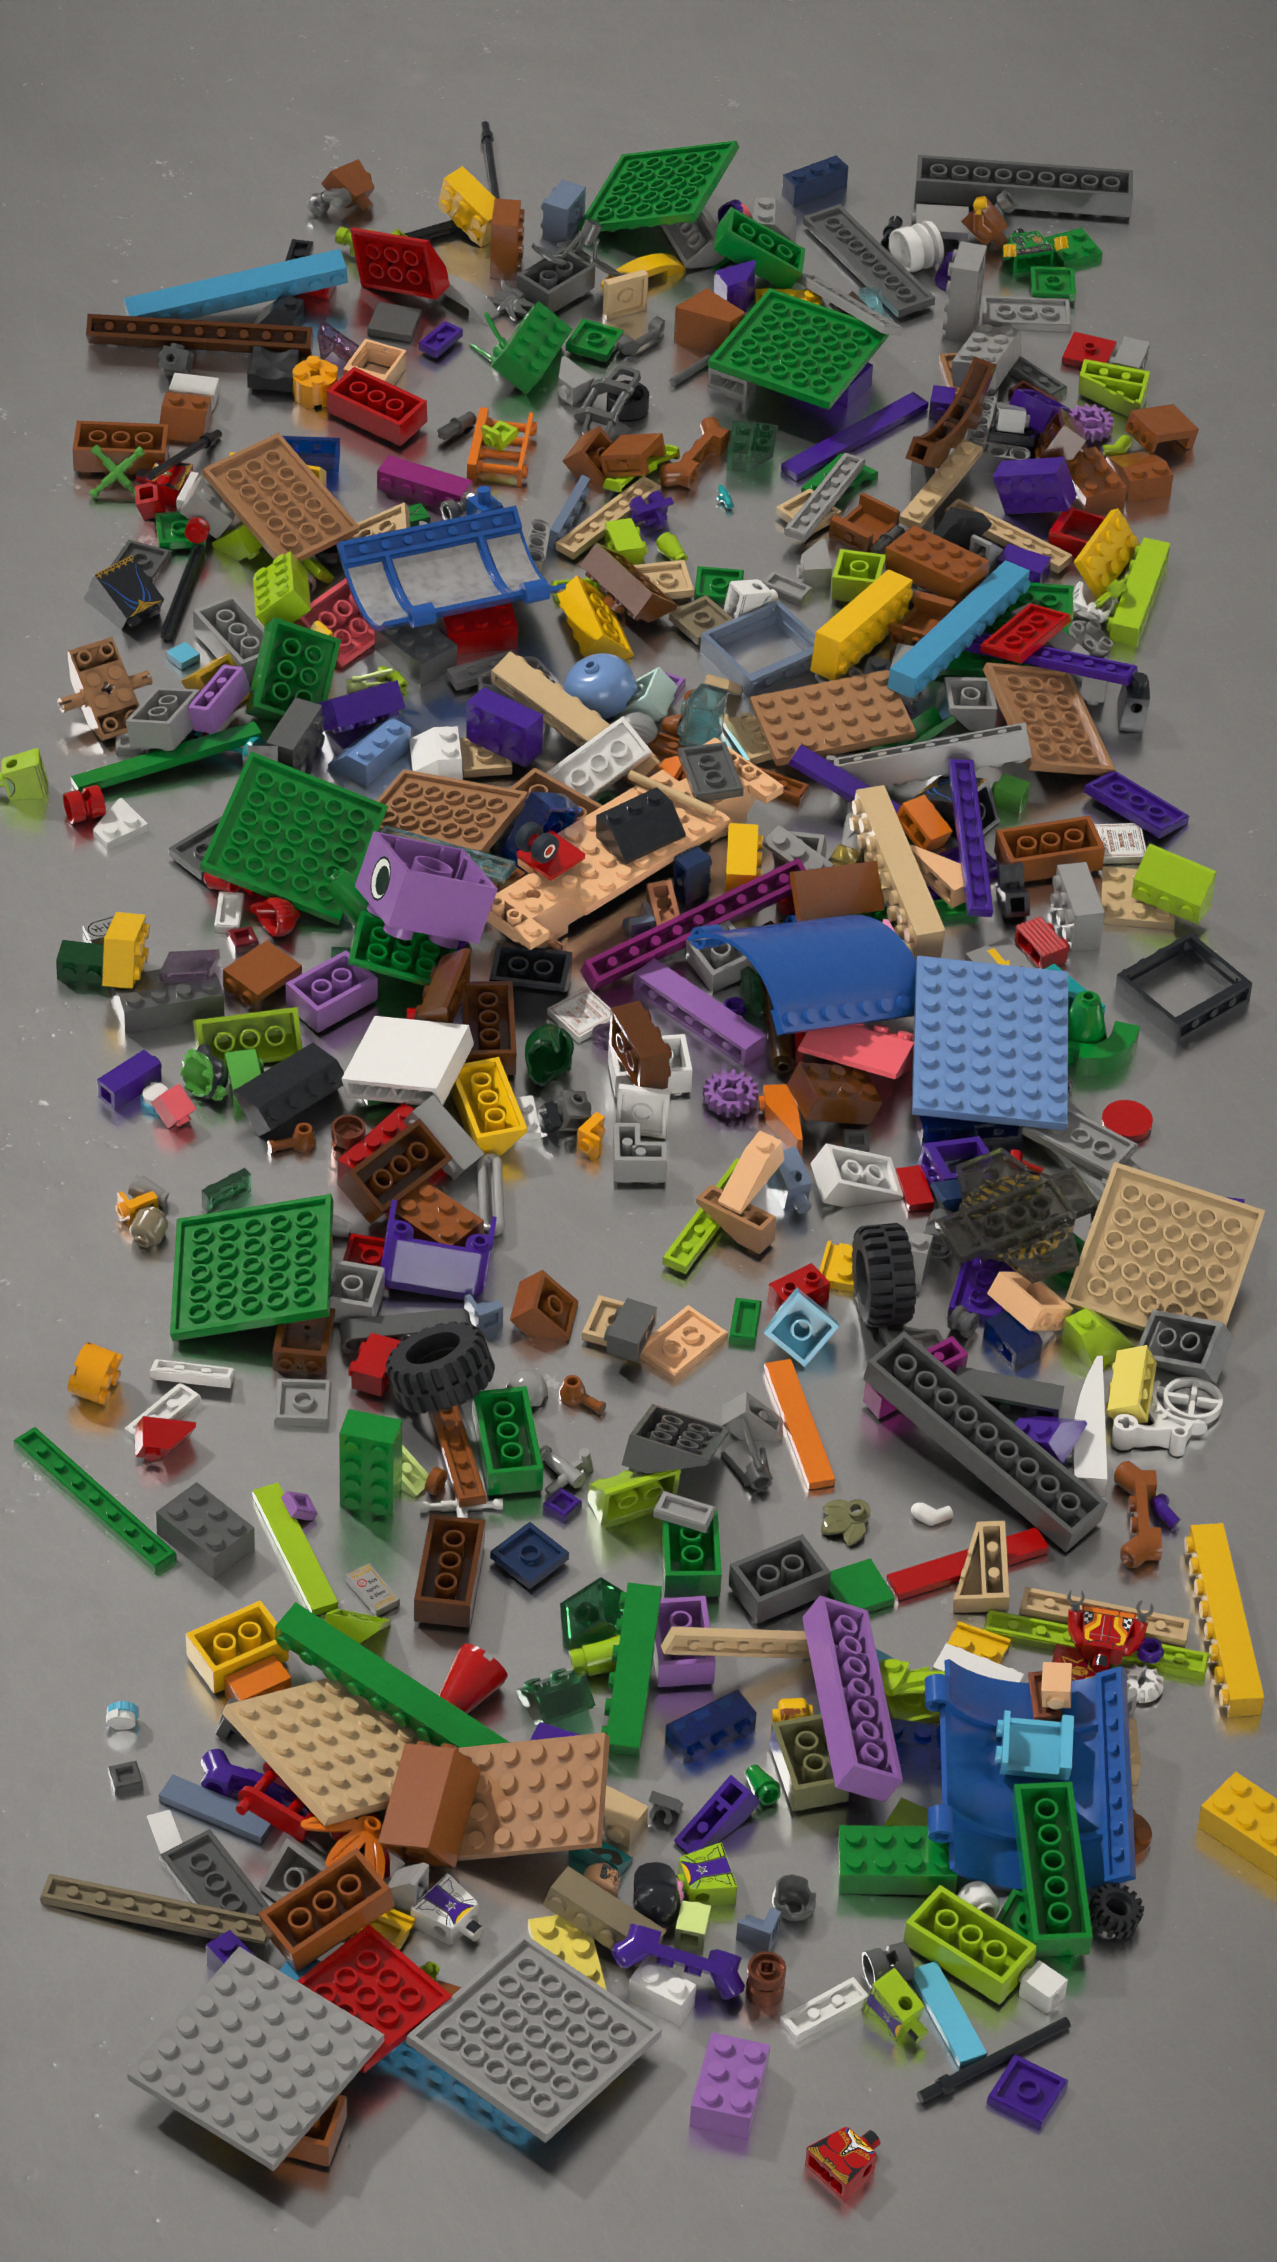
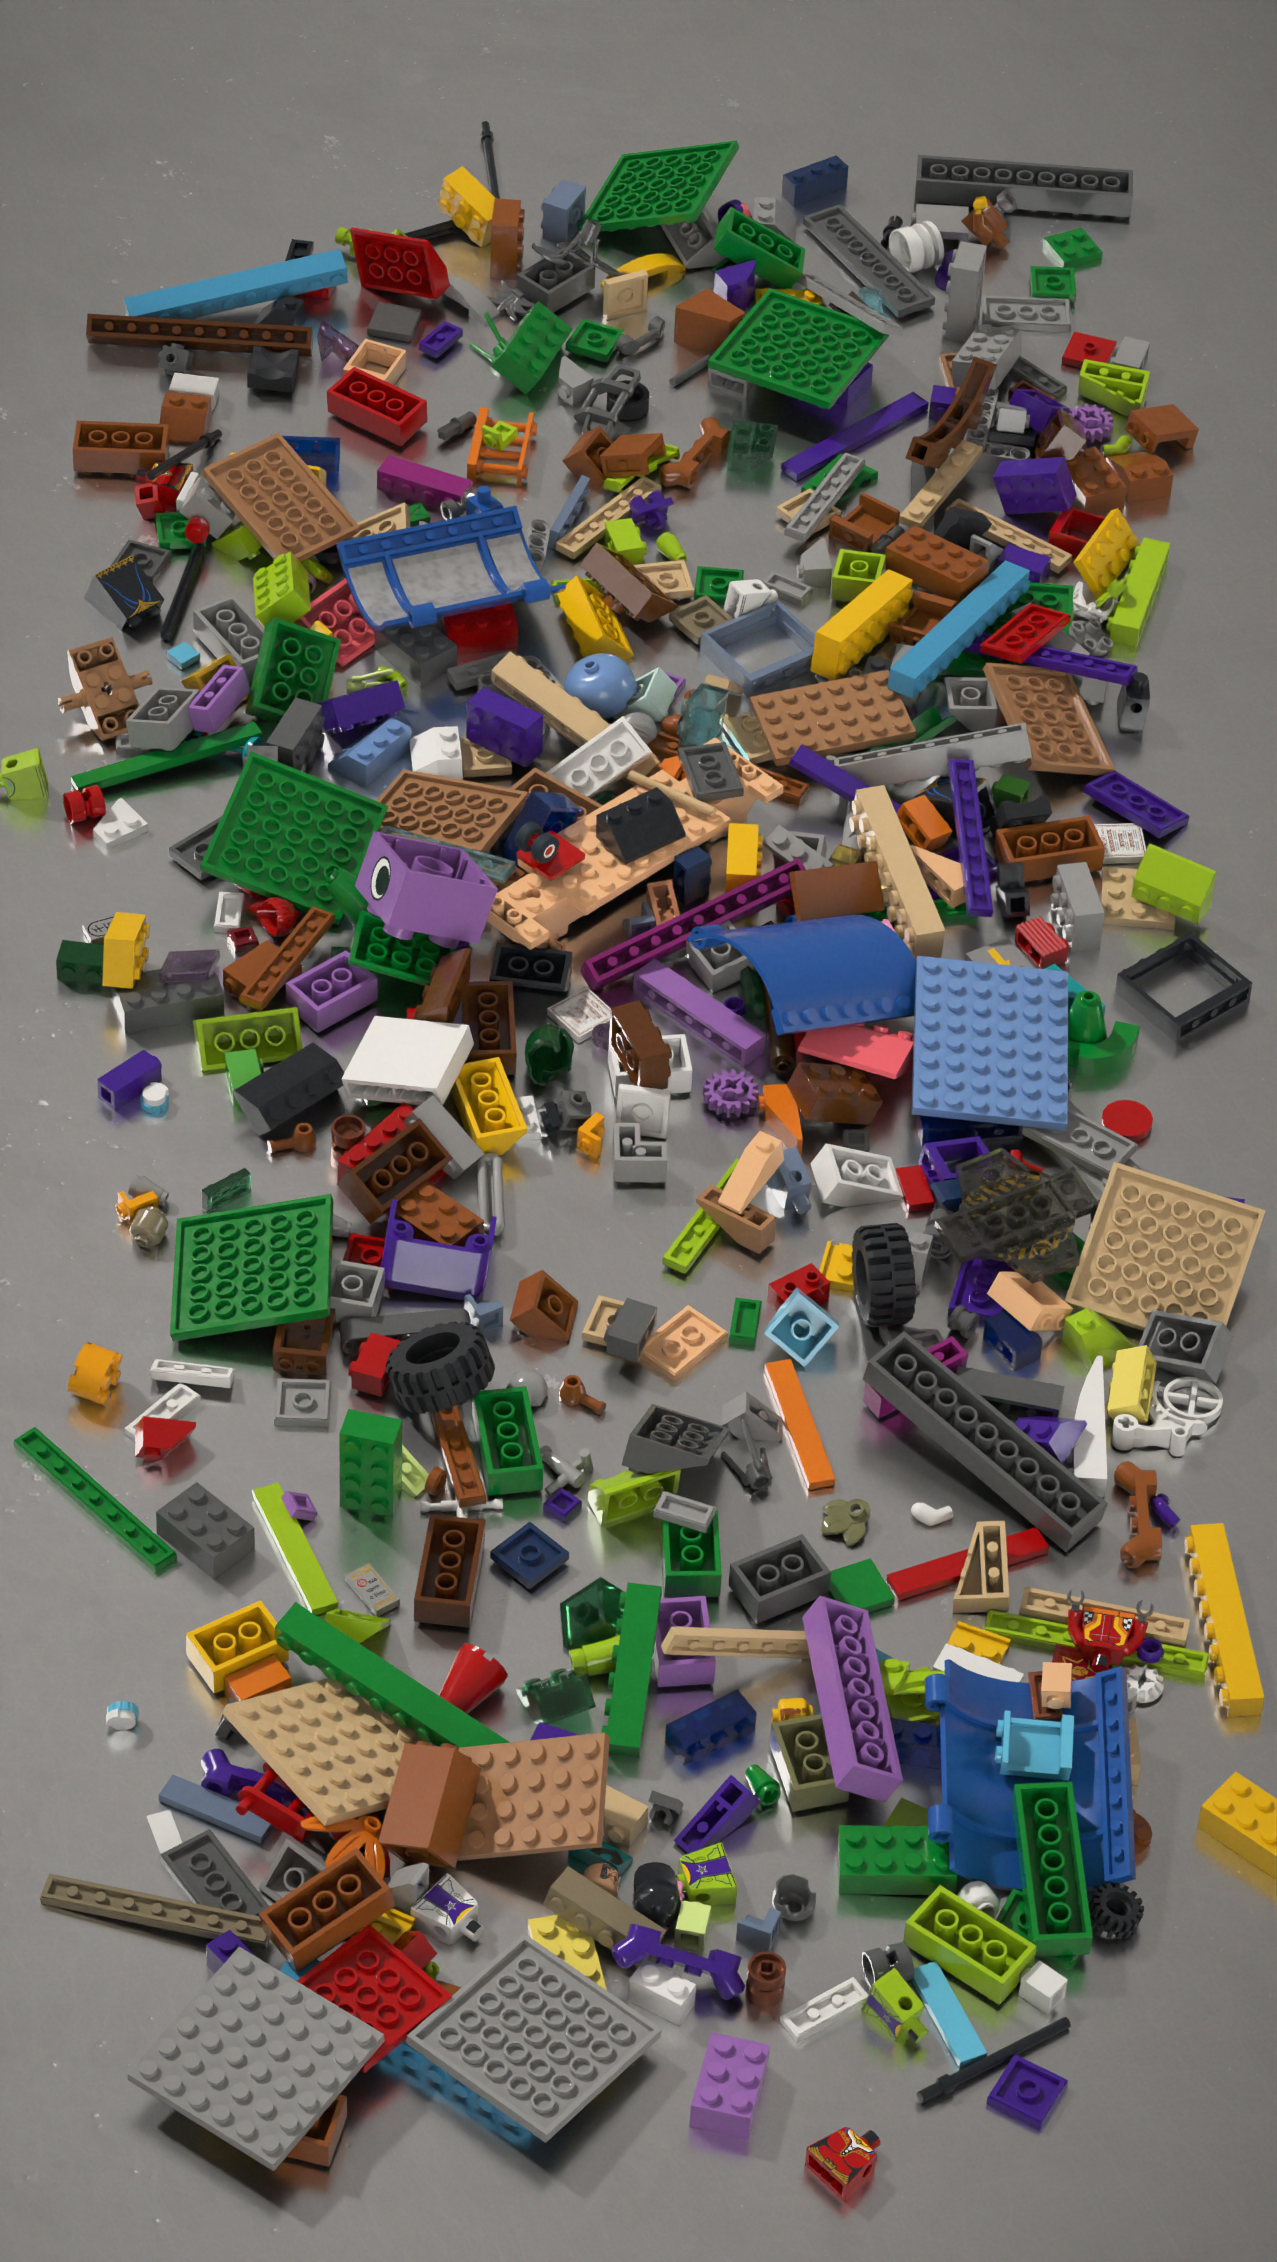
(116, 472): bright green piece -> none
(125, 1777): dark grey tile -> none
(174, 1106): coral brick -> none
(204, 1073): bright green hair -> none
(219, 884): red cone -> none
(287, 958): none -> dark orange tile
(312, 381): light orange brick -> none
(344, 188): dark orange torso -> none
(416, 1947): none -> red brick
(725, 497): teal helmet -> none
(1020, 814): none -> black brick
(1030, 249): torso -> none

